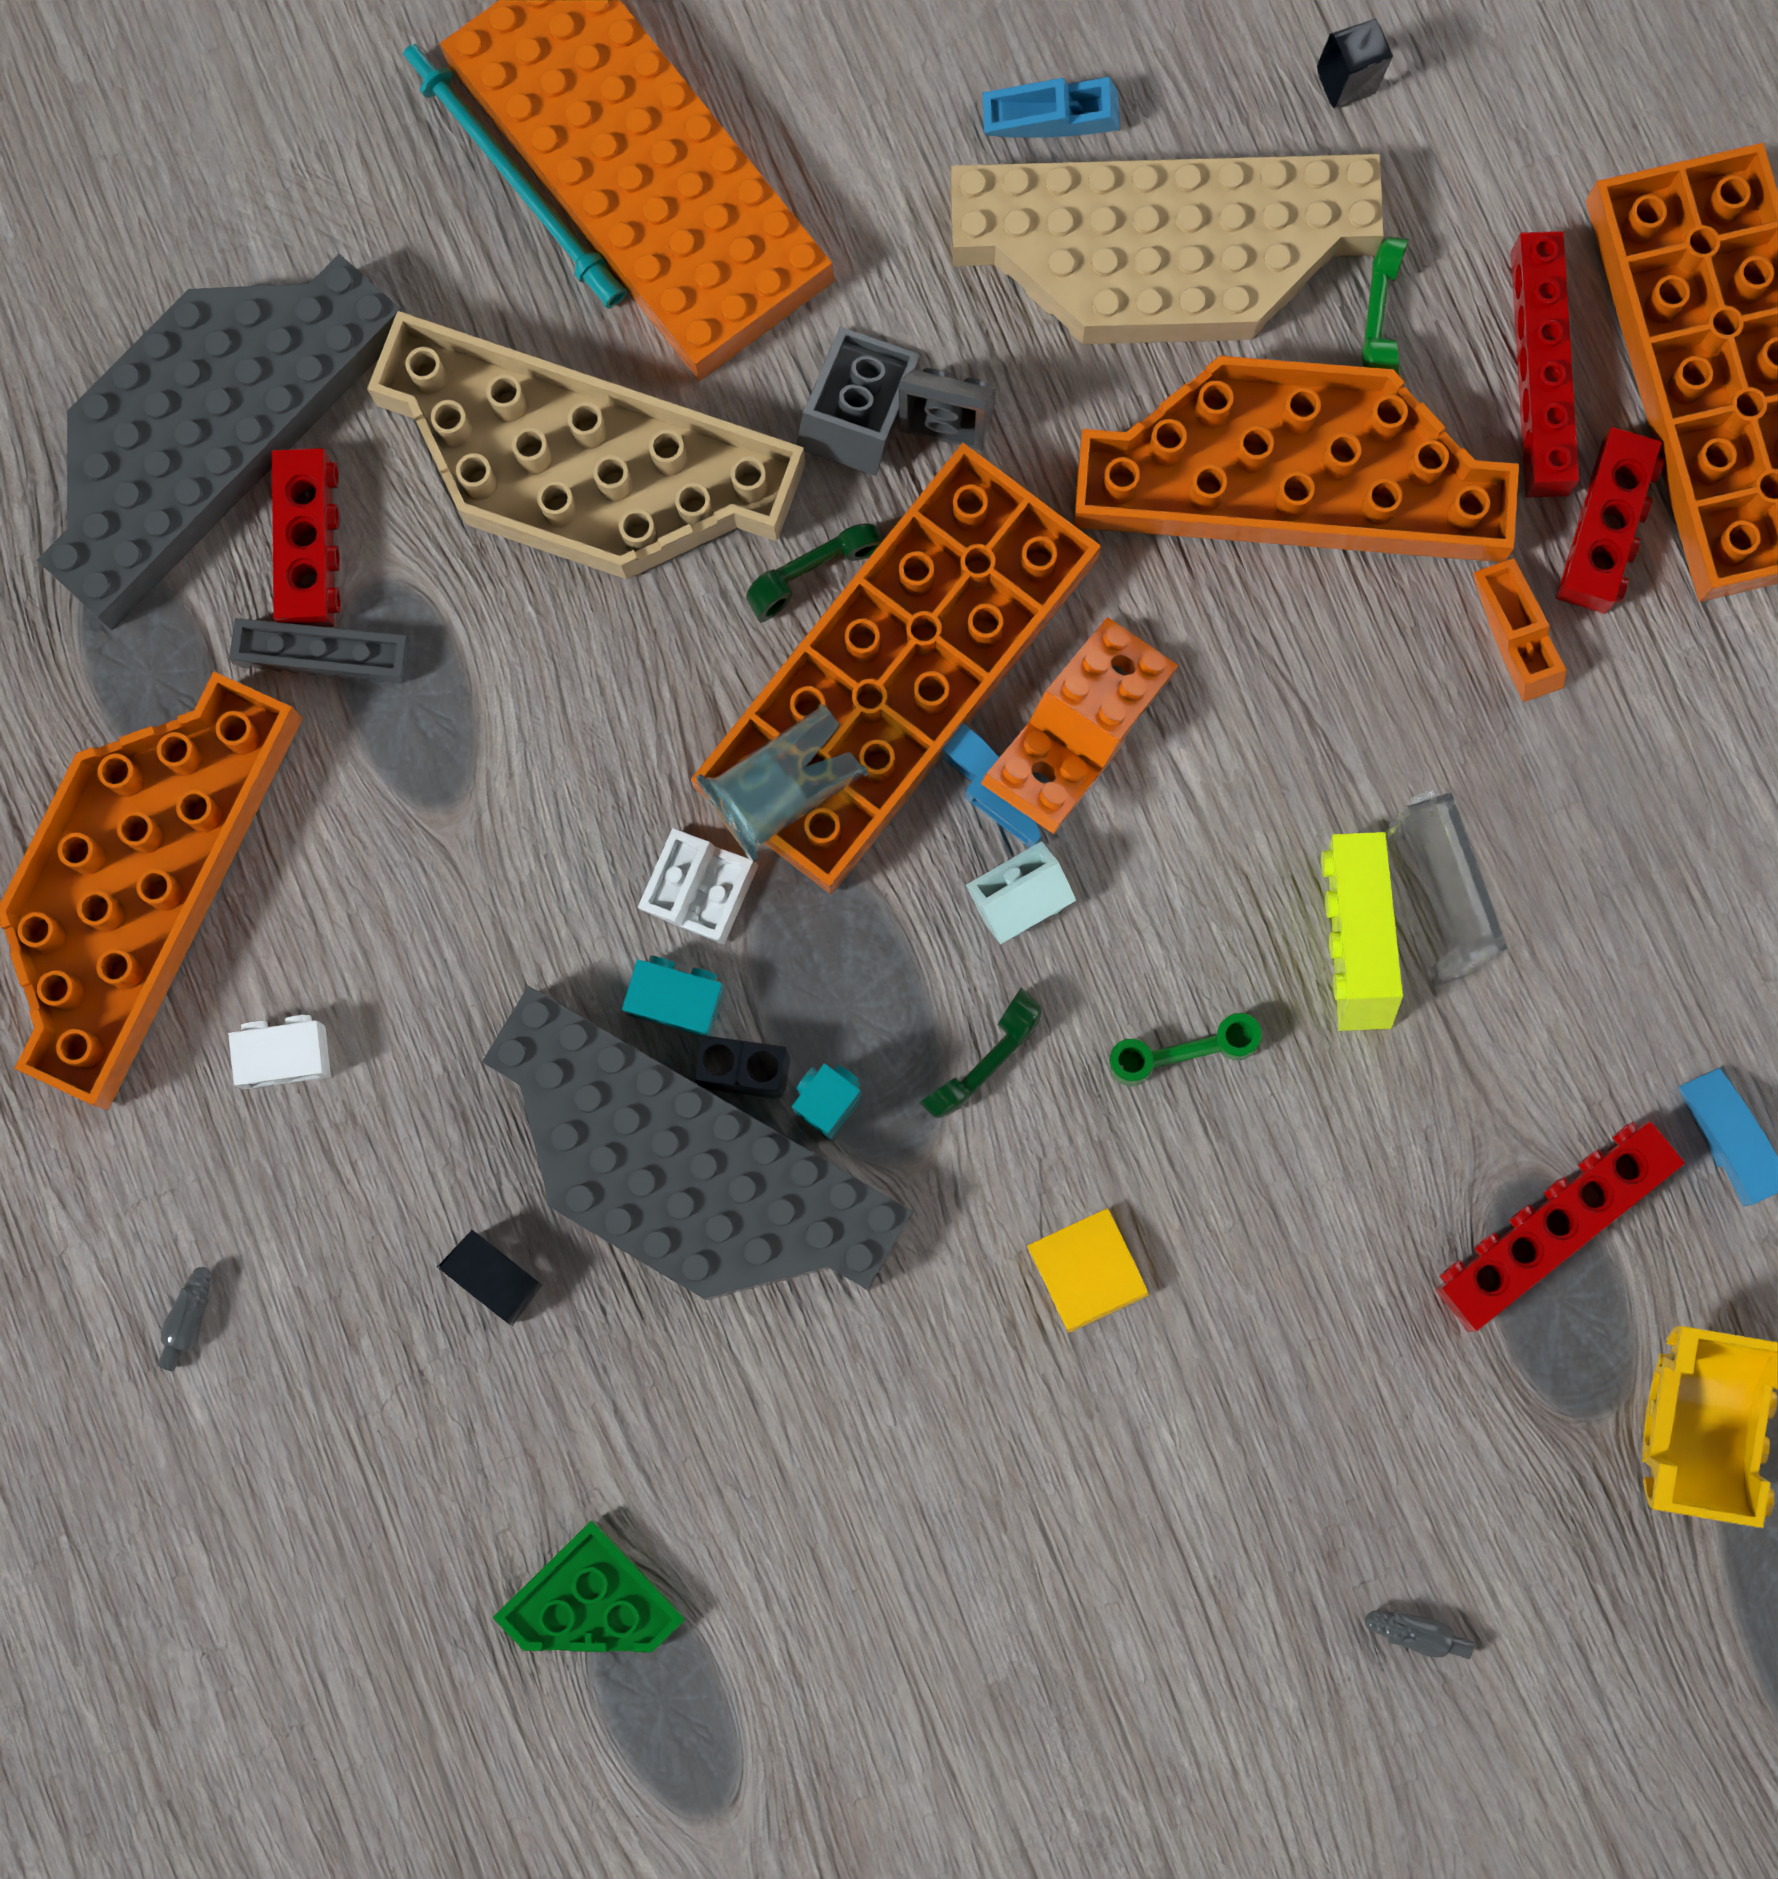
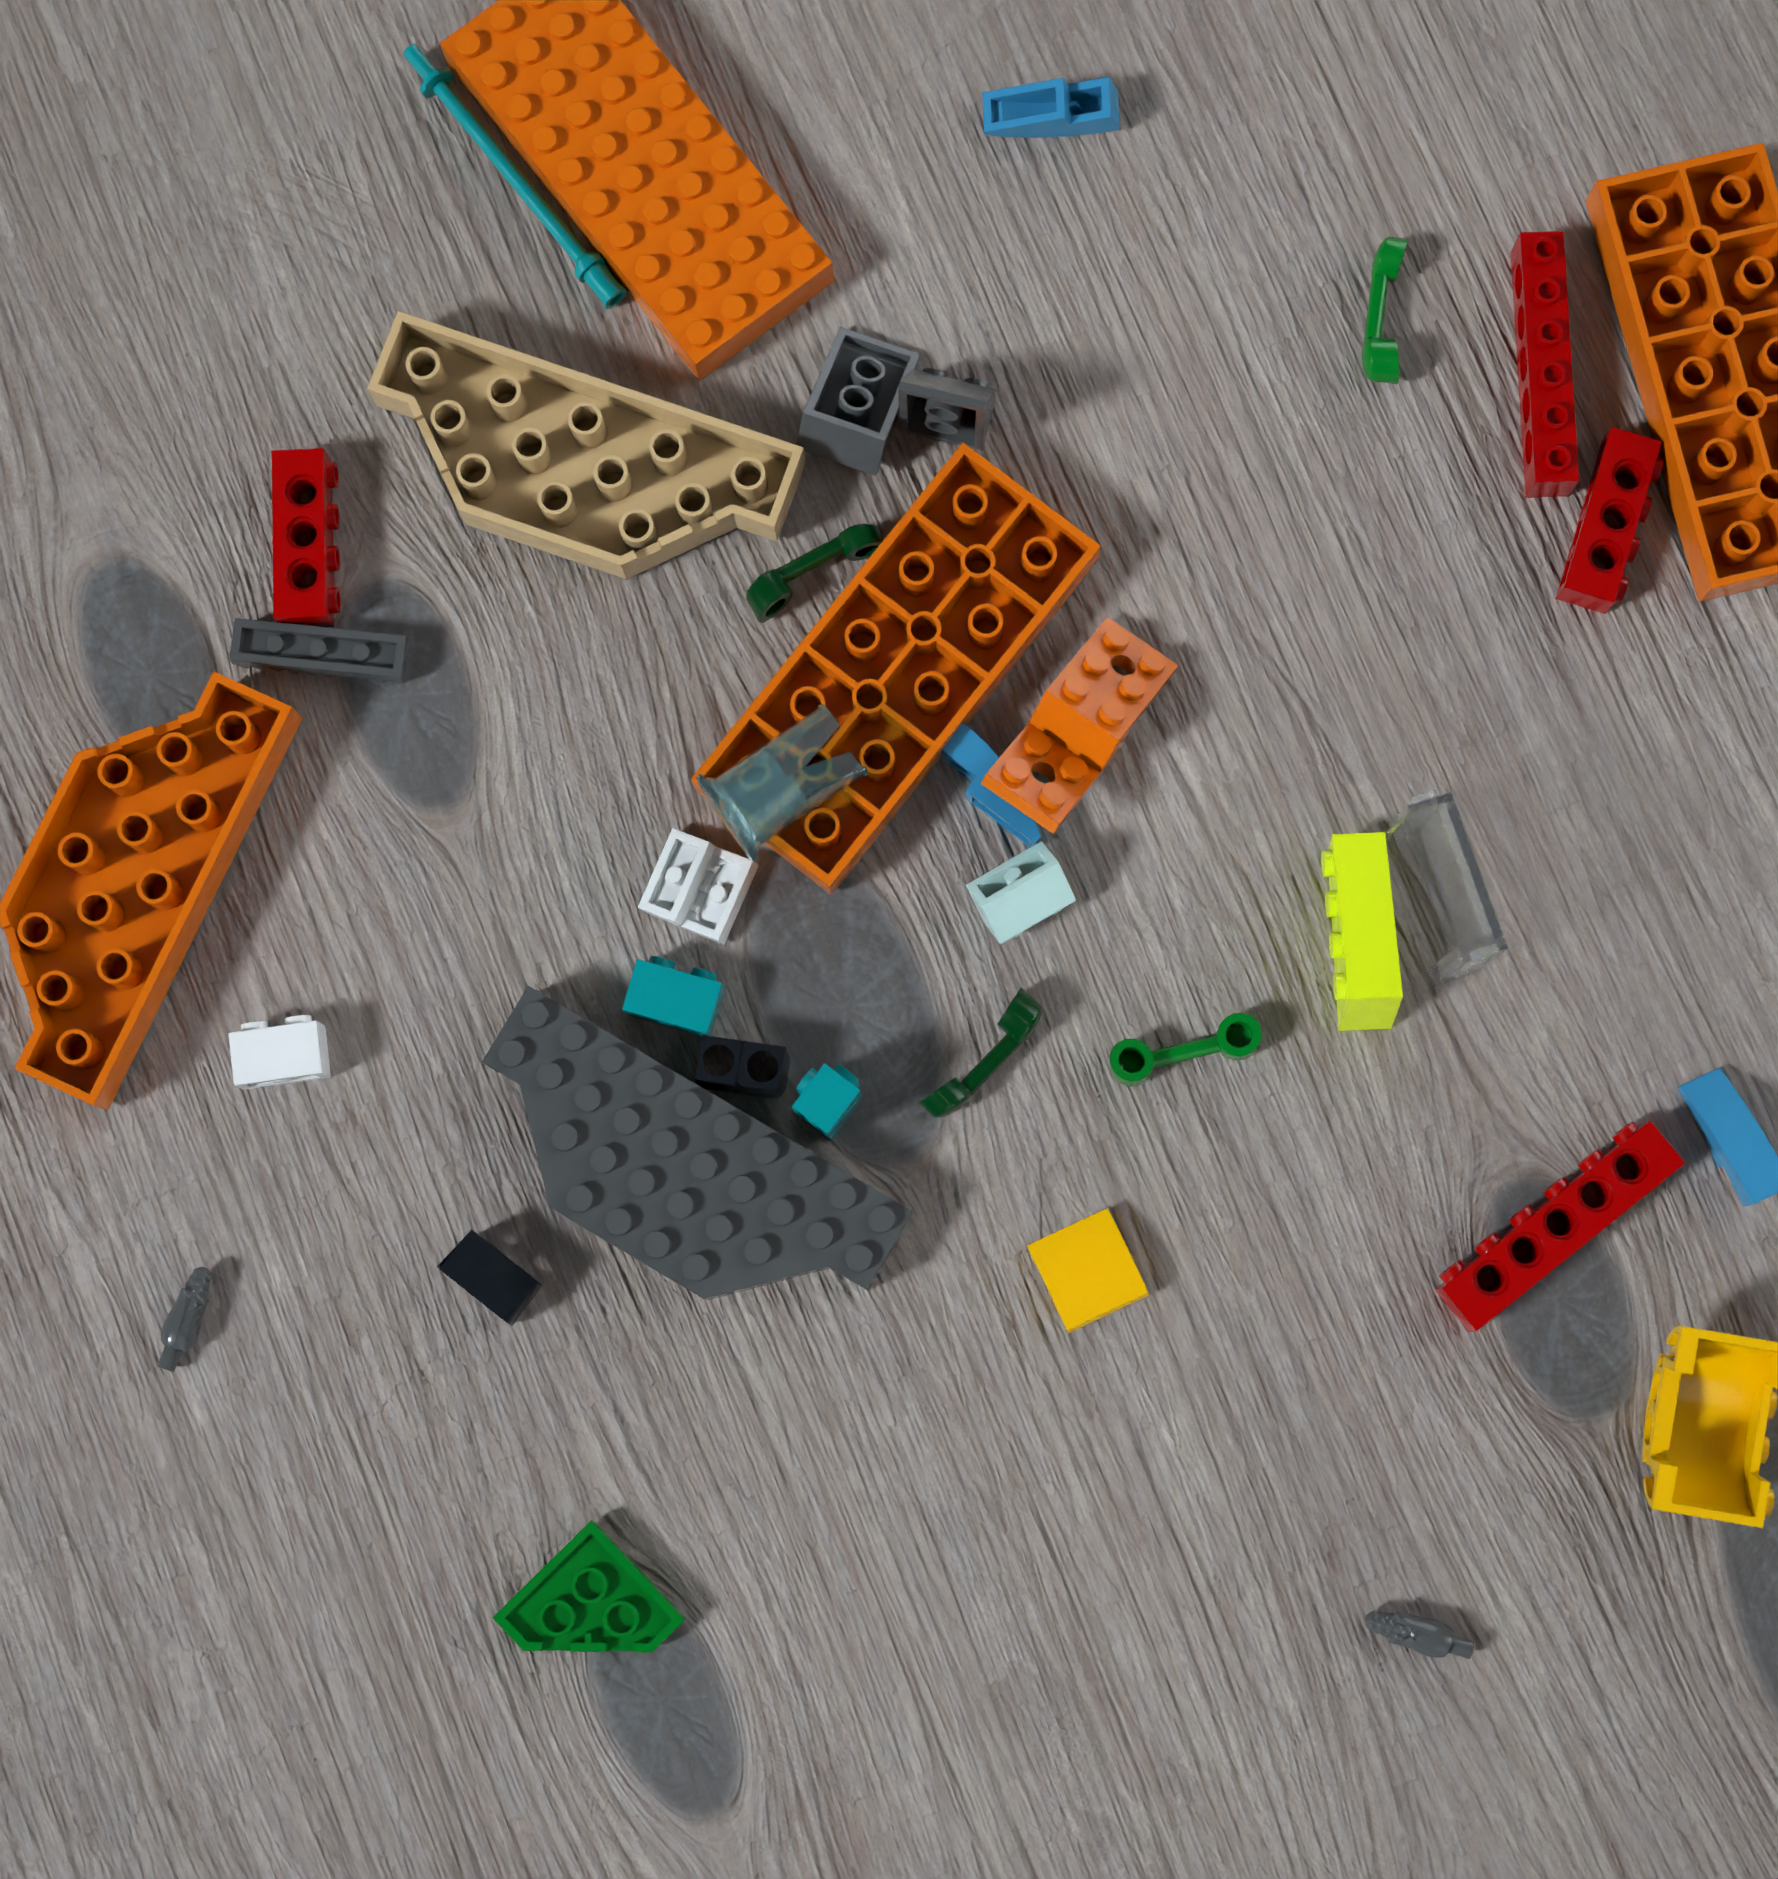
(194, 422): dark grey brick -> none
(1166, 242): tan brick -> none
(1298, 463): orange brick -> none
(1344, 60): black piece -> none
(1520, 630): orange slope -> none

